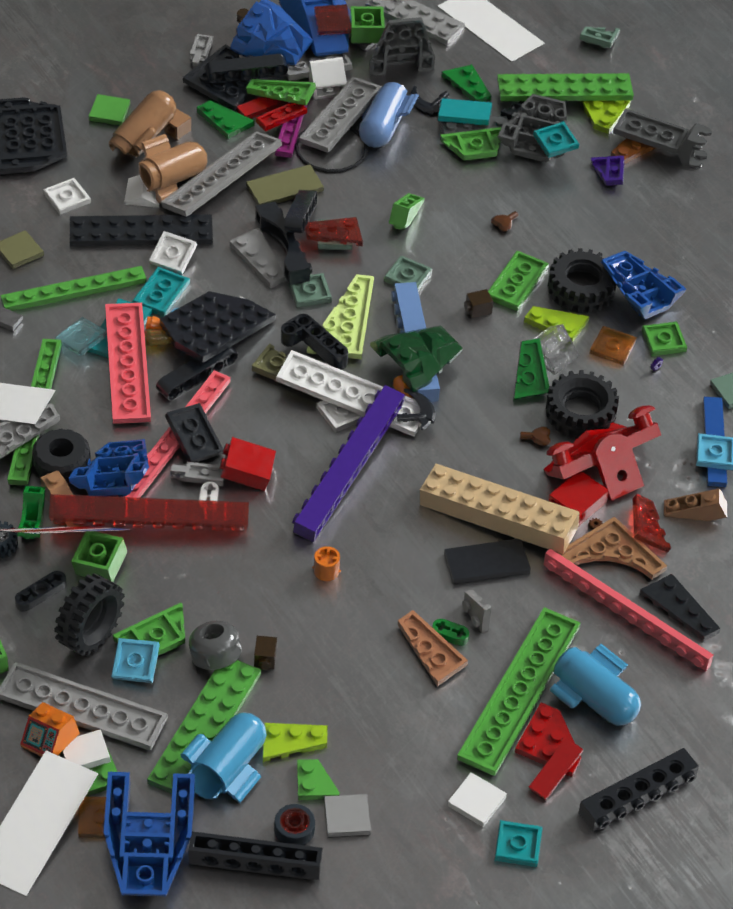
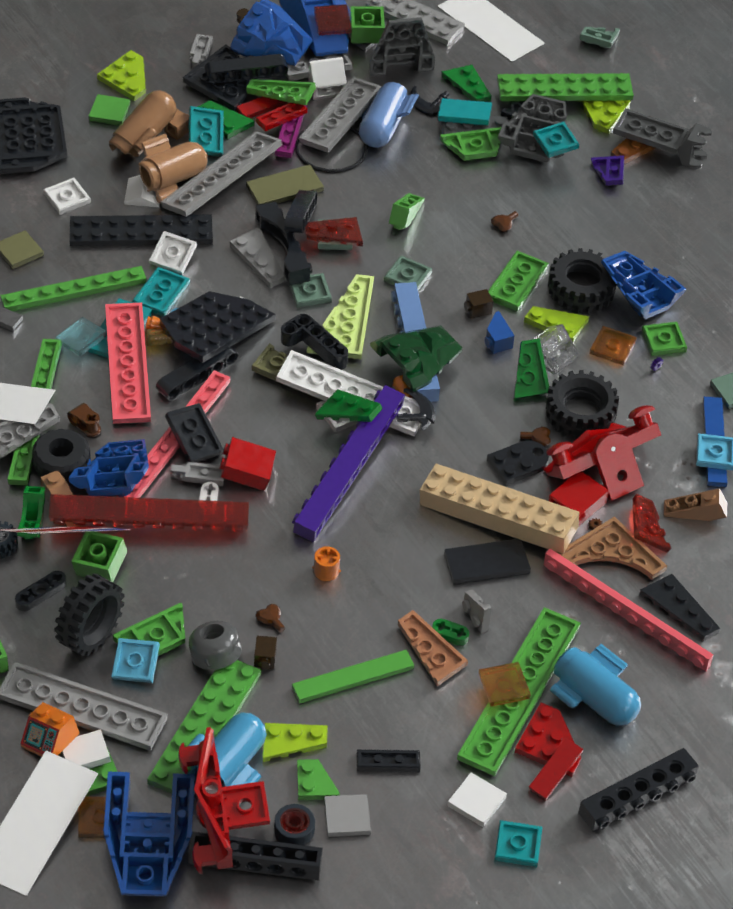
(85, 420): none -> reddish brown piece
(126, 75): none -> lime plate
(206, 129): none -> teal tile
(218, 805): none -> red piece
(271, 615): none -> reddish brown rock
(349, 406): none -> green wing
(352, 676): none -> bright green tile
(388, 760): none -> black tile
(499, 335): none -> blue slope
(504, 684): none -> clear orange tile
(518, 461): none -> black plate

